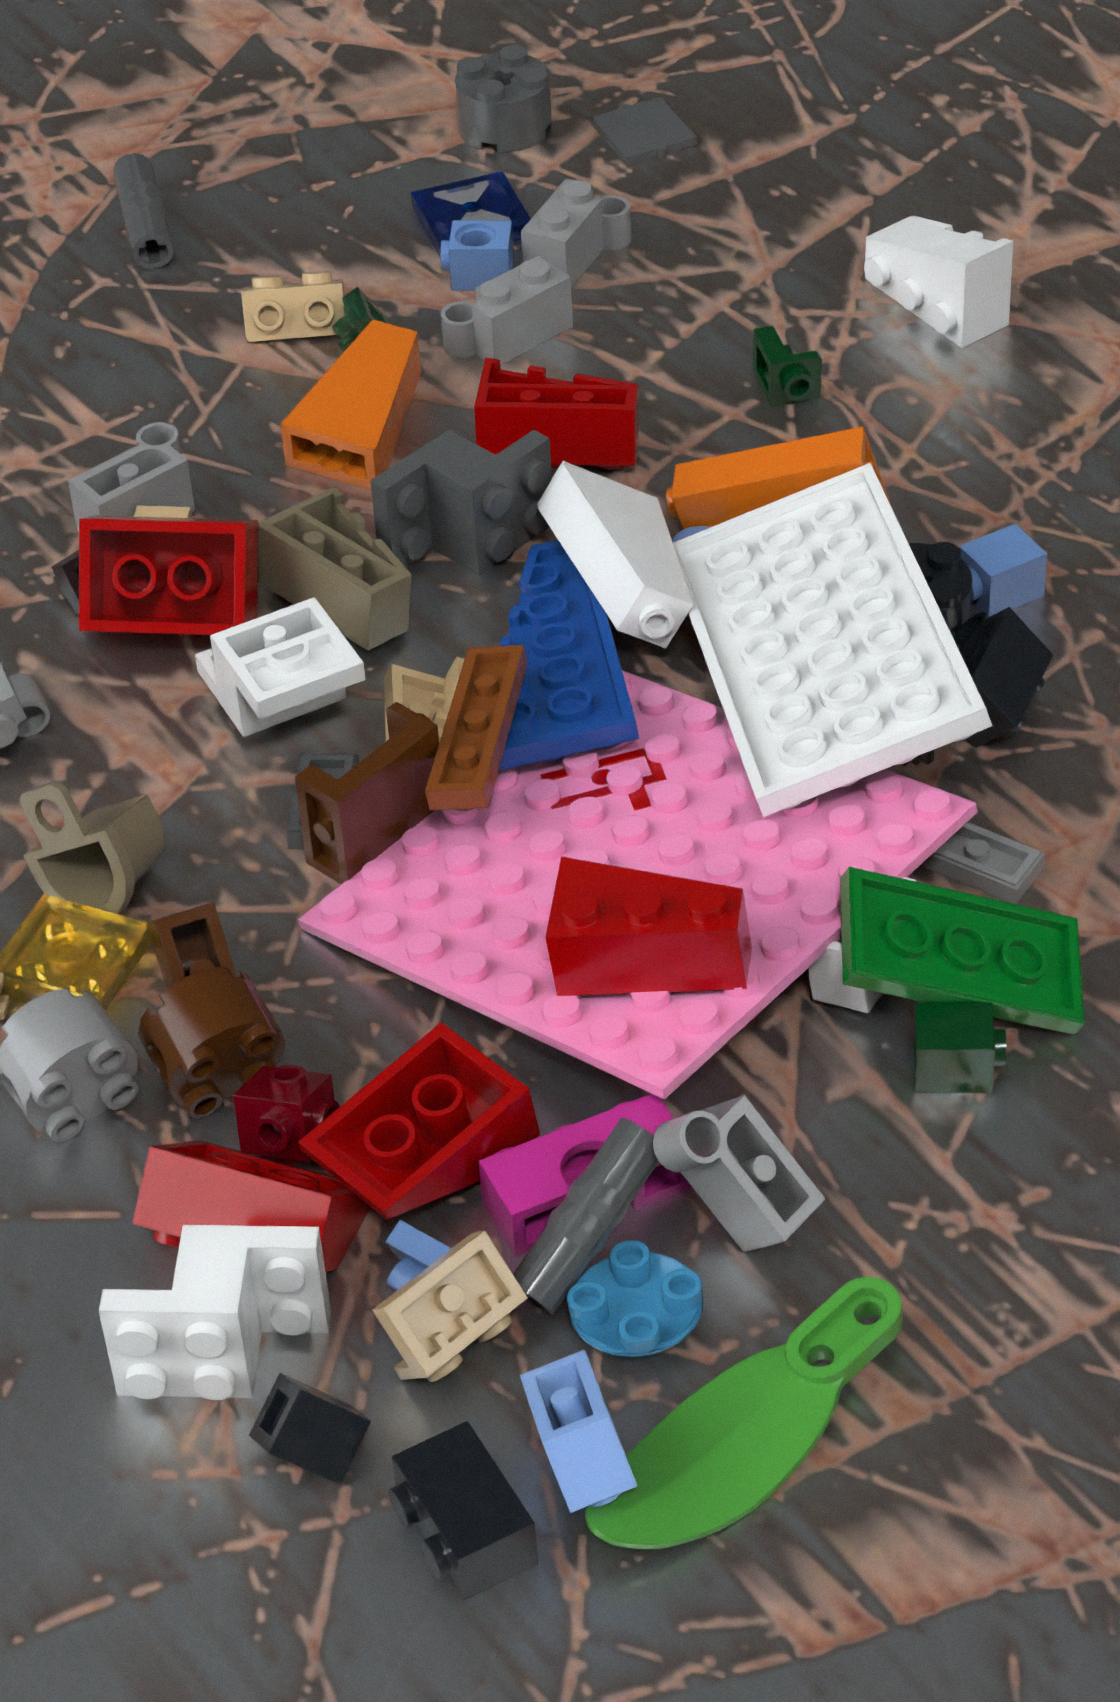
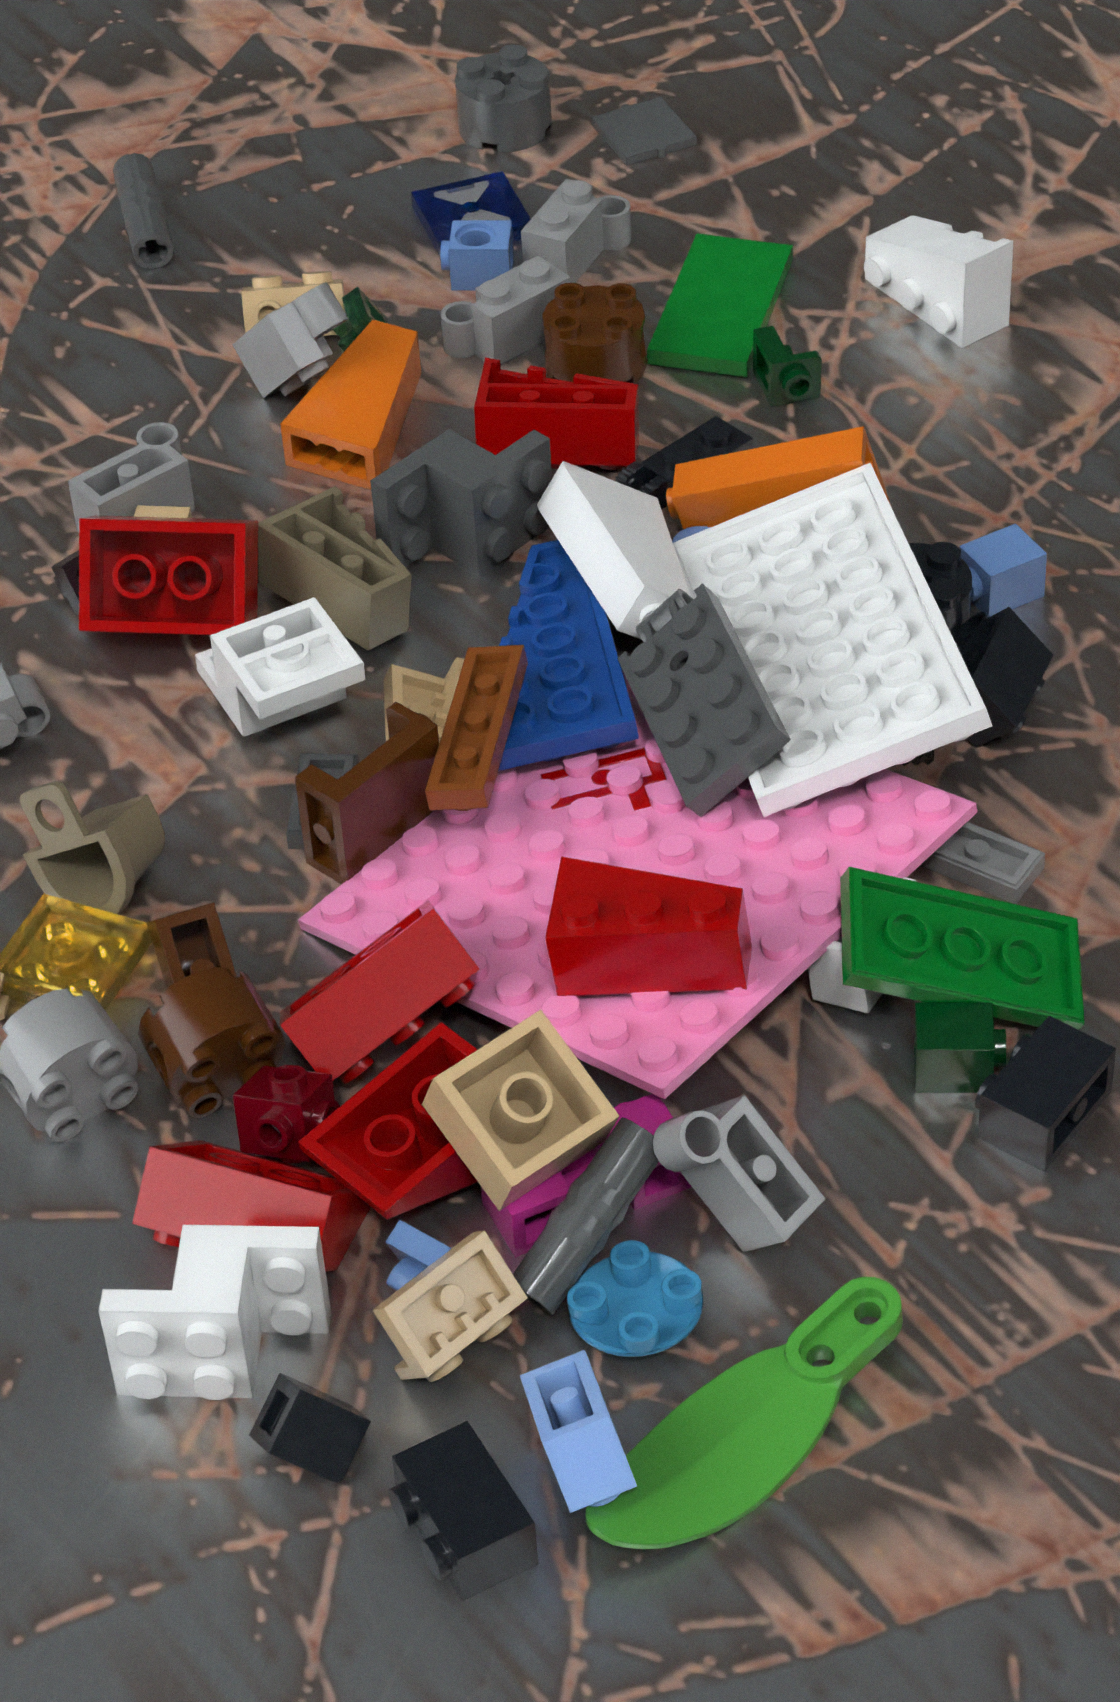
(289, 342): none -> light grey hinge
(379, 994): none -> red slope
(519, 1109): none -> tan brick
(594, 333): none -> reddish brown brick
(702, 698): none -> dark grey hinge
(708, 440): none -> black hinge
(717, 304): none -> green tile
(1045, 1092): none -> black brick

